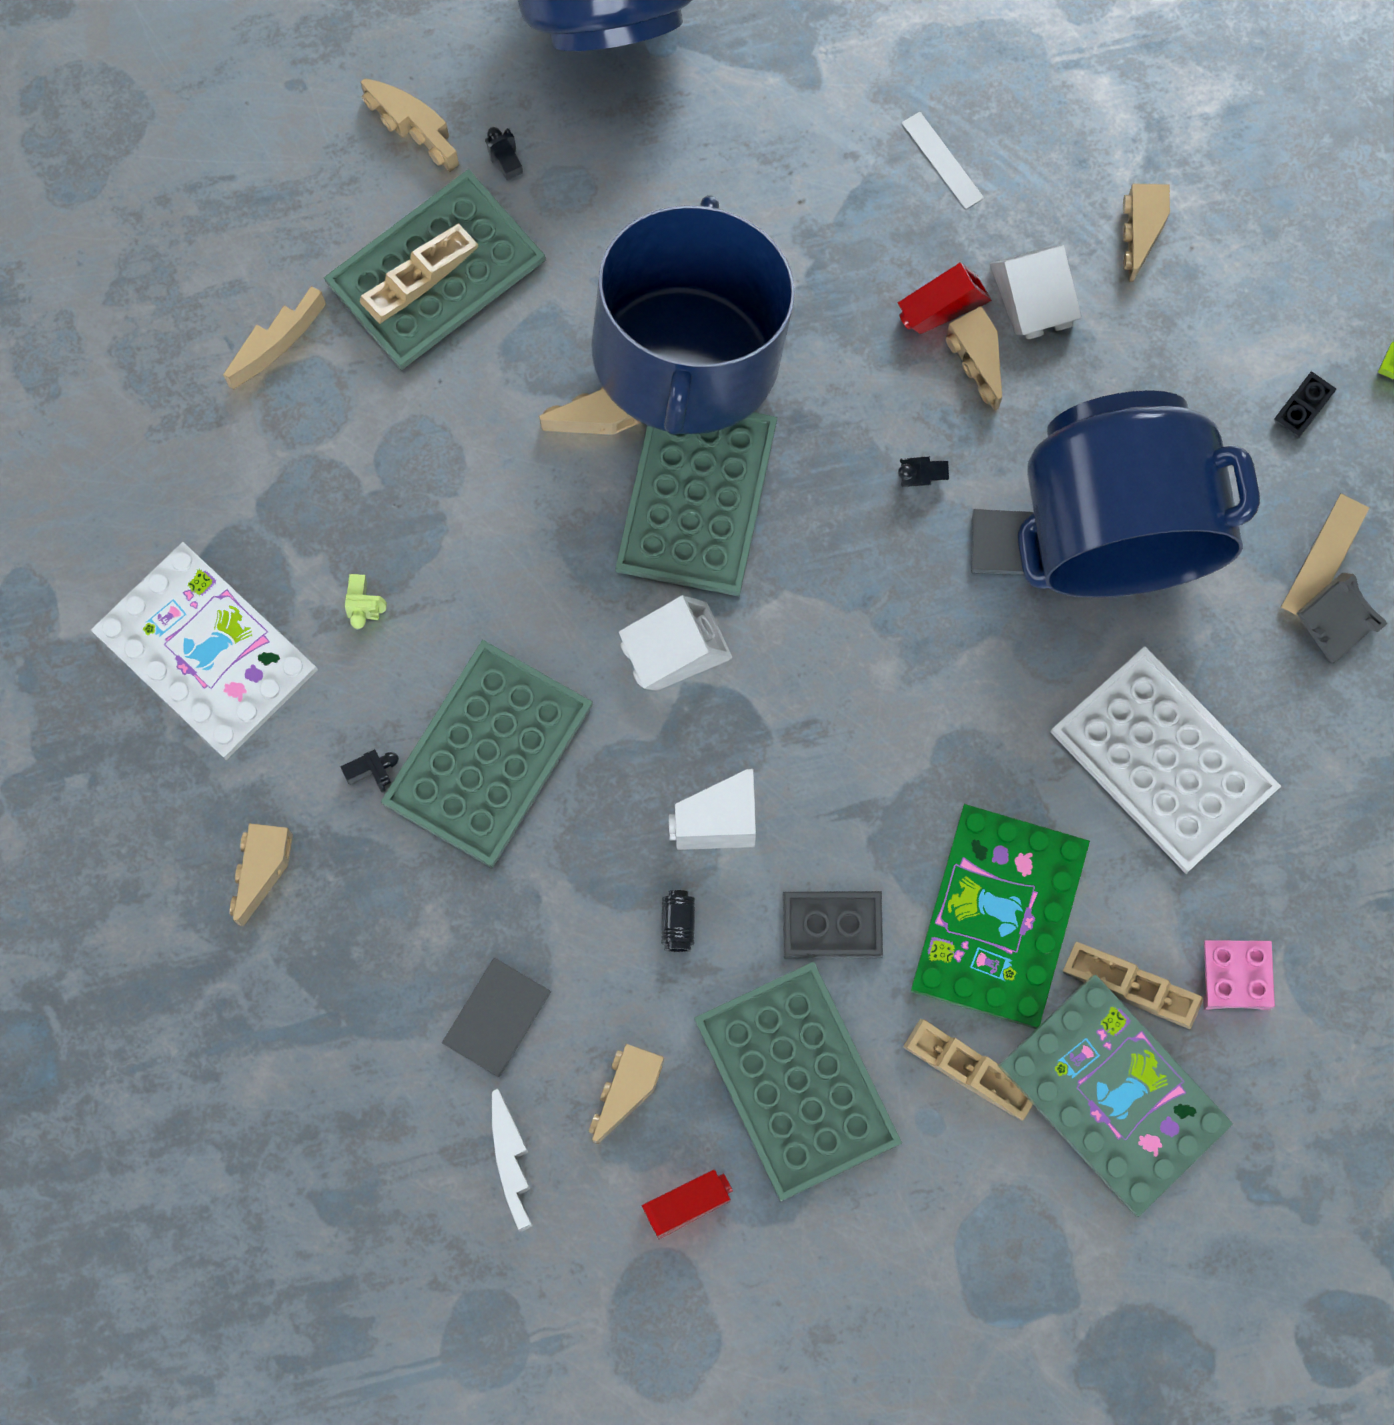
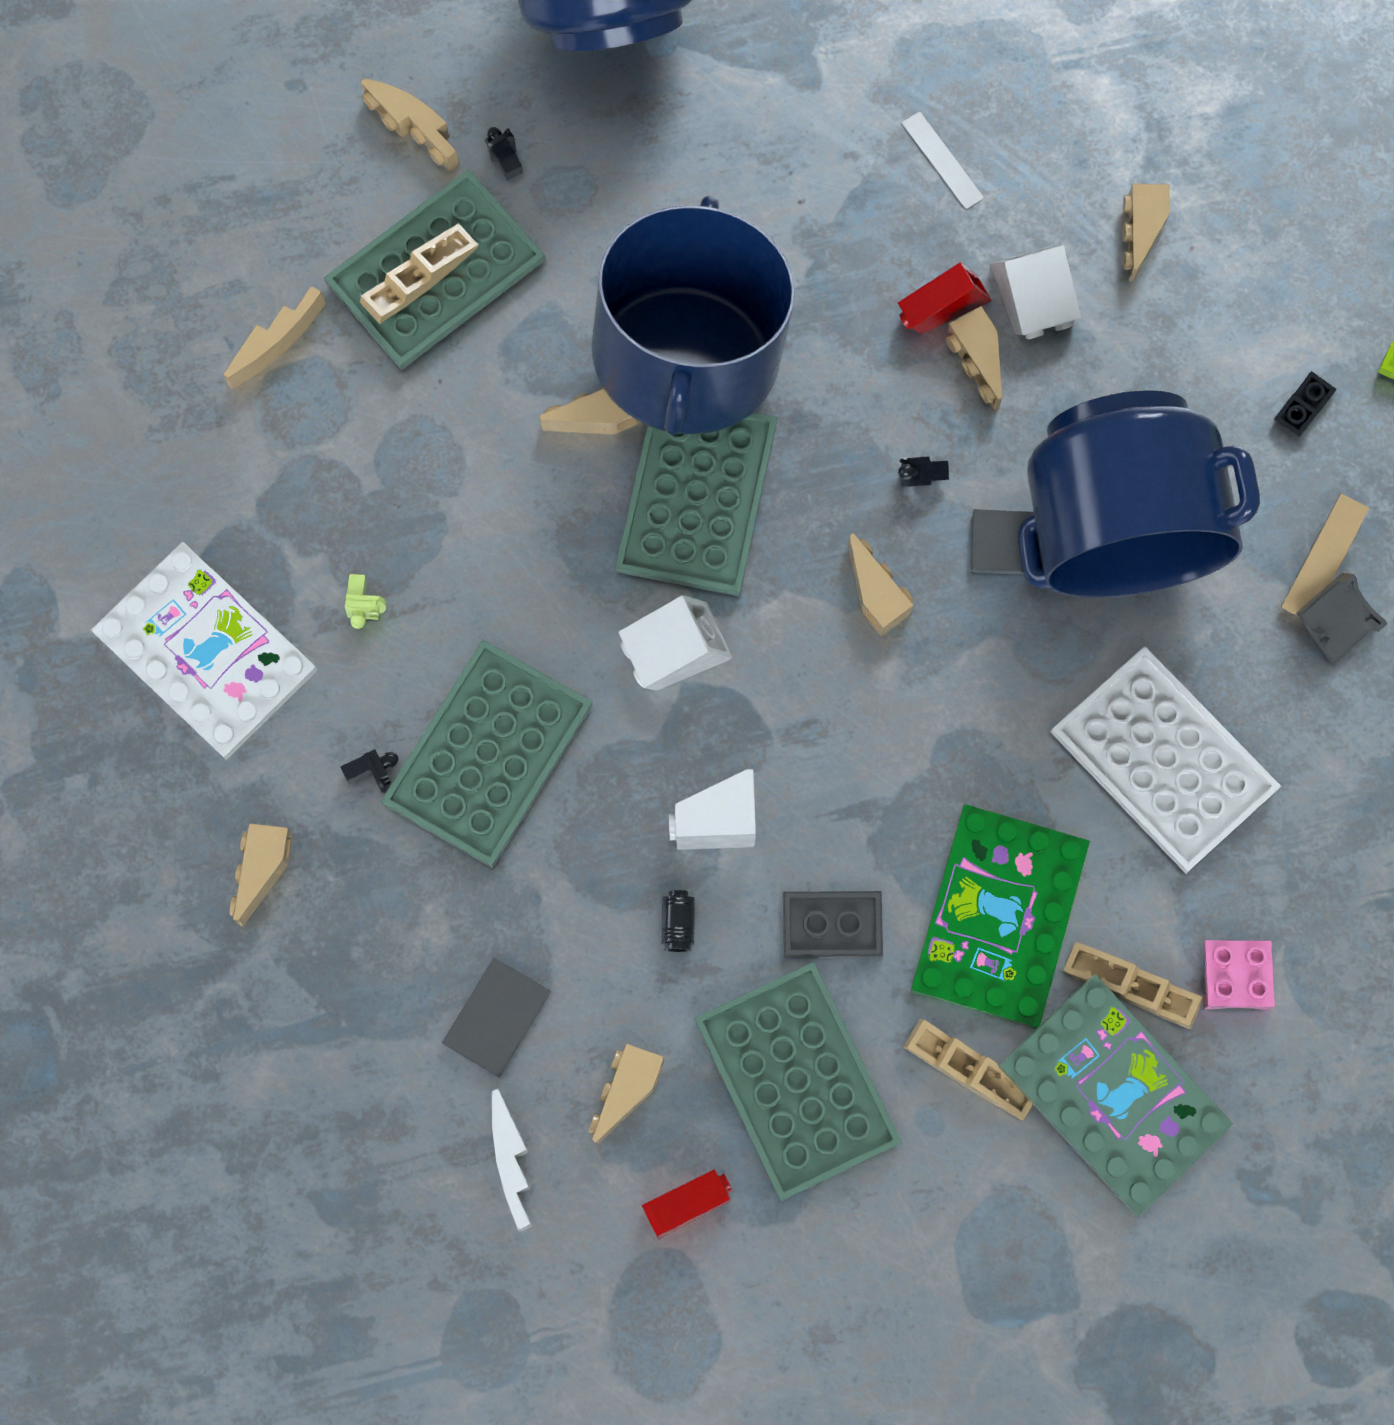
(878, 594): none -> tan slope

